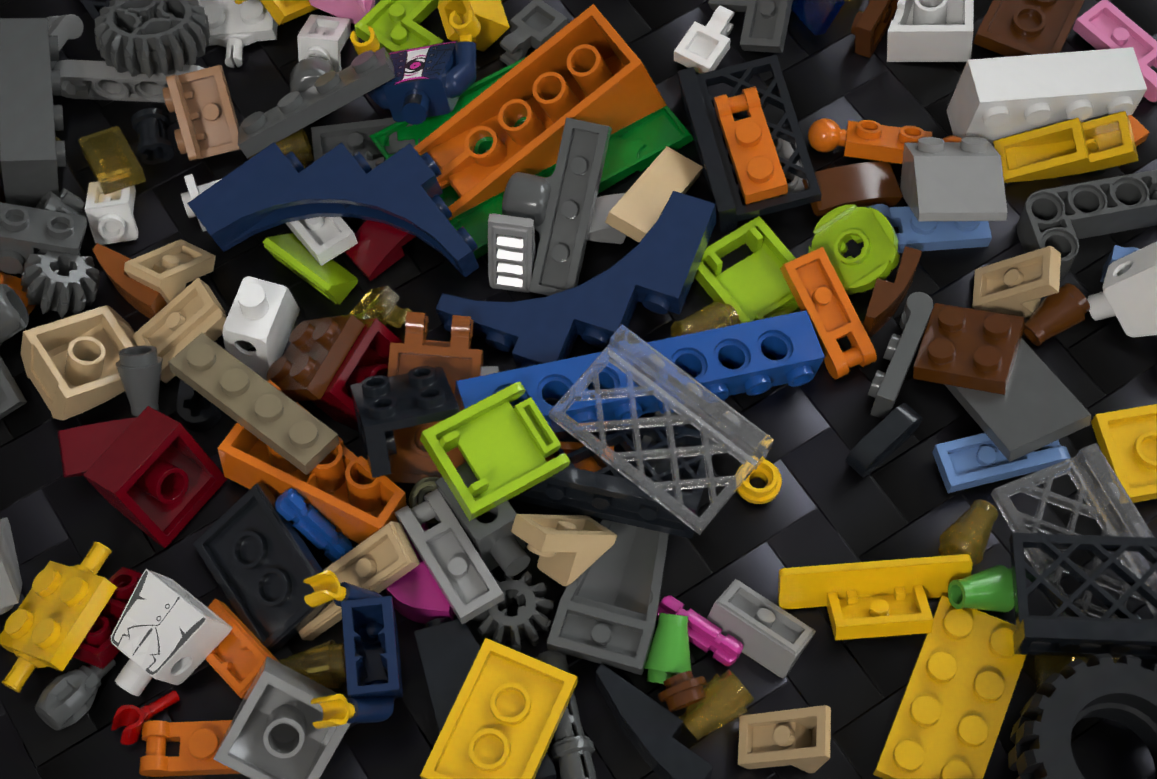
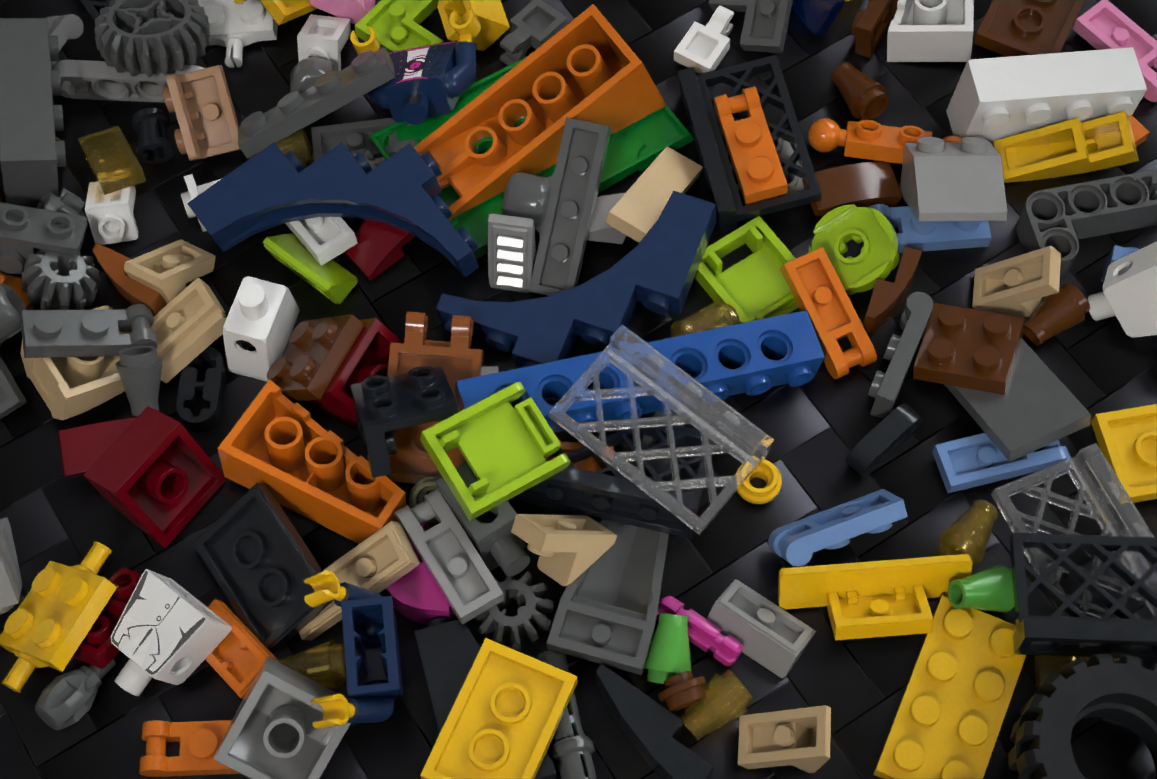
(85, 331): none -> dark grey plate
(134, 717): red hand -> none
(254, 403): dark tan plate -> none
(312, 525): blue axle -> none
(381, 304): clear yellow plate -> none
(836, 526): none -> medium blue plate
(861, 93): none -> reddish brown cone

